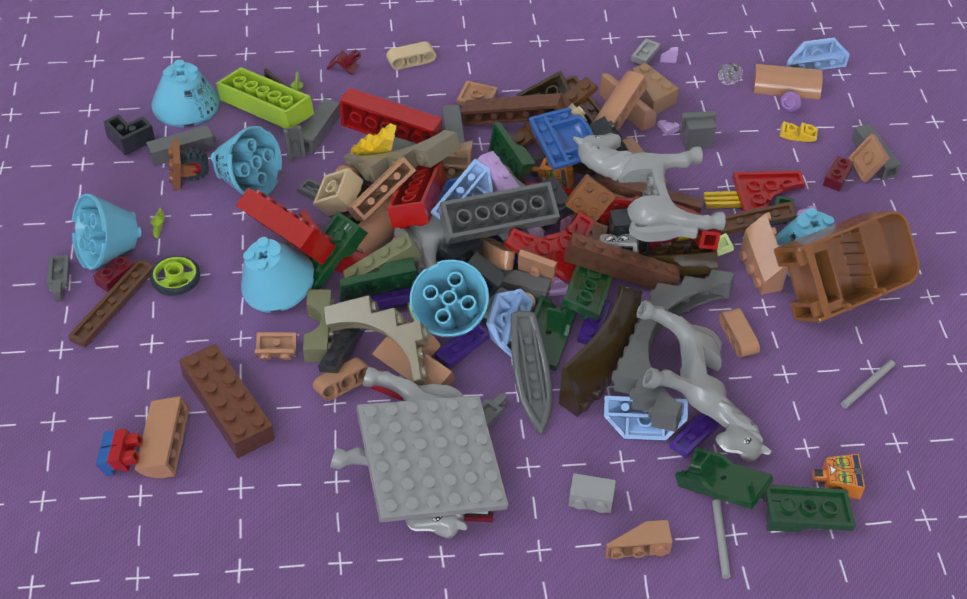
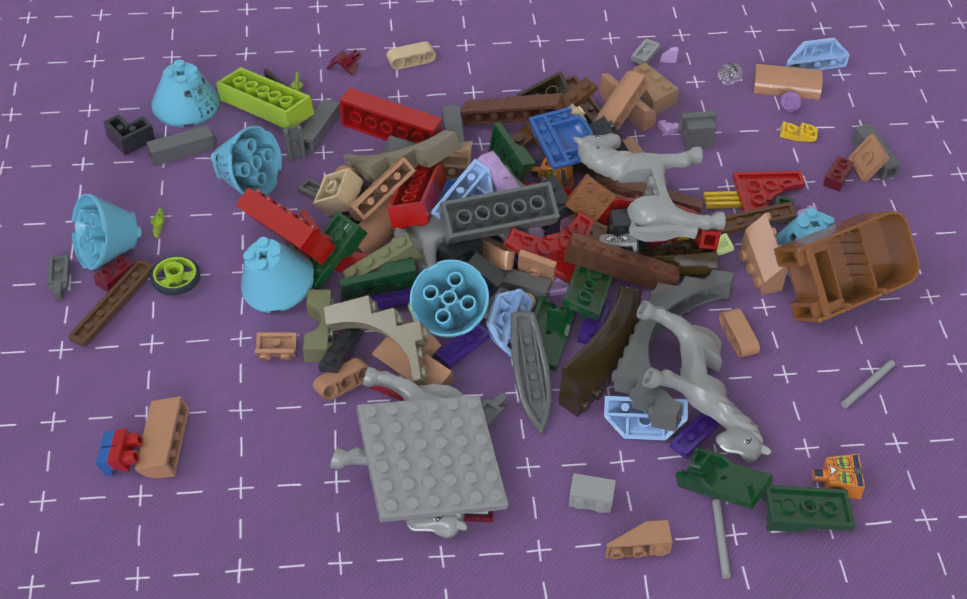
(186, 164): plate -> none
(227, 400): copper brick -> none
(376, 144): yellow slope -> none
(475, 90): nougat plate -> none

